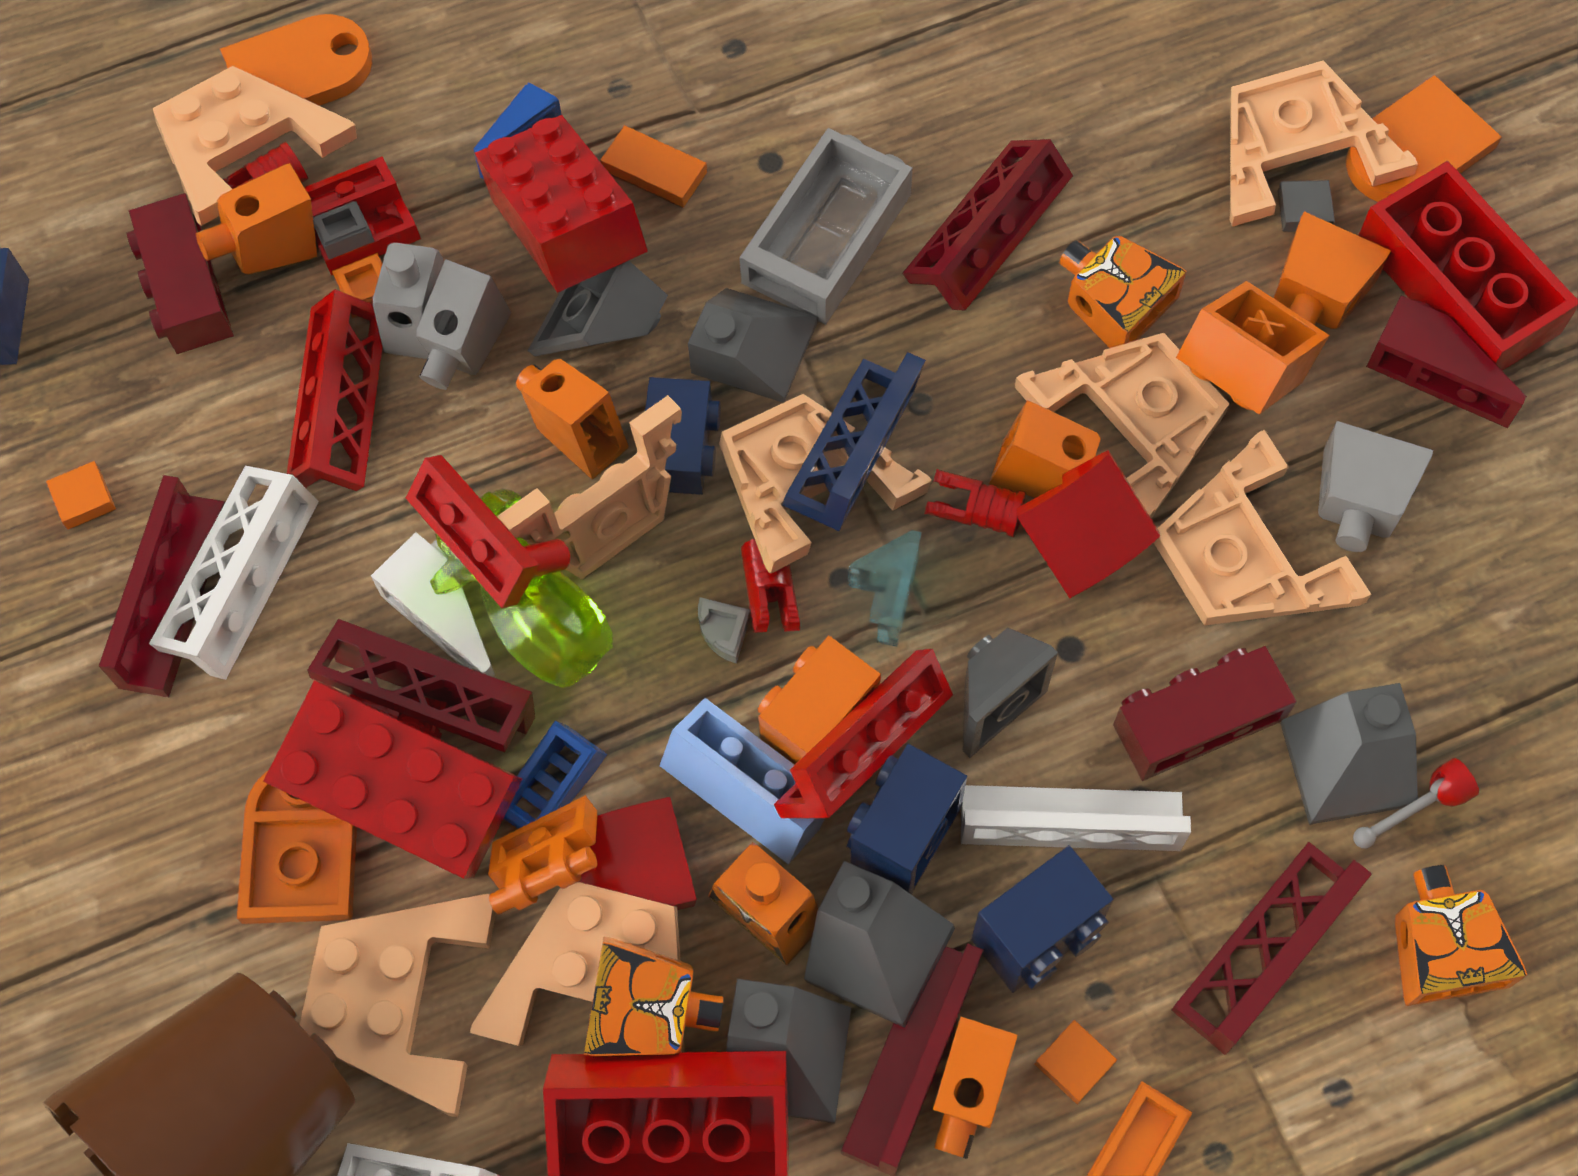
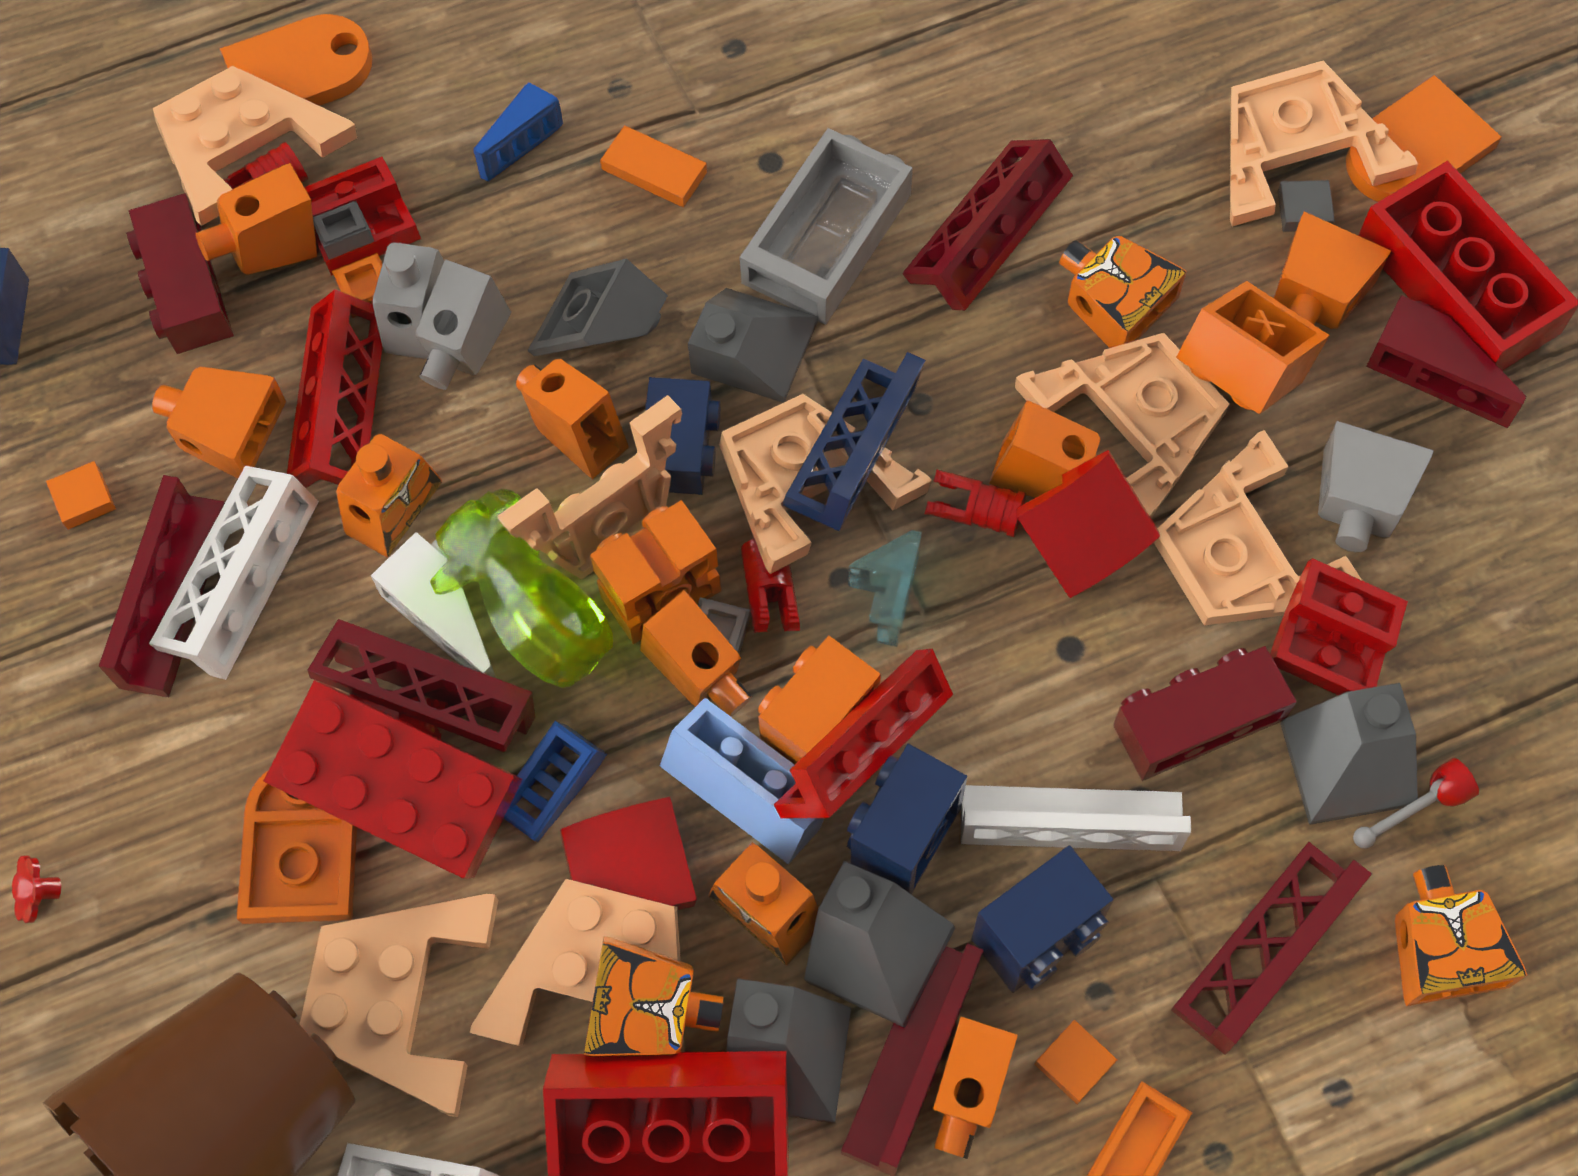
(30, 889): none -> red plant
(222, 416): none -> orange torso
(389, 488): none -> orange torso
(479, 536): red piece -> none
(543, 855): orange plate -> none
(561, 202): red brick -> none
(655, 566): none -> orange brick
(685, 637): none -> orange torso
(1001, 683): dark grey slope -> none
(1337, 630): none -> red slope

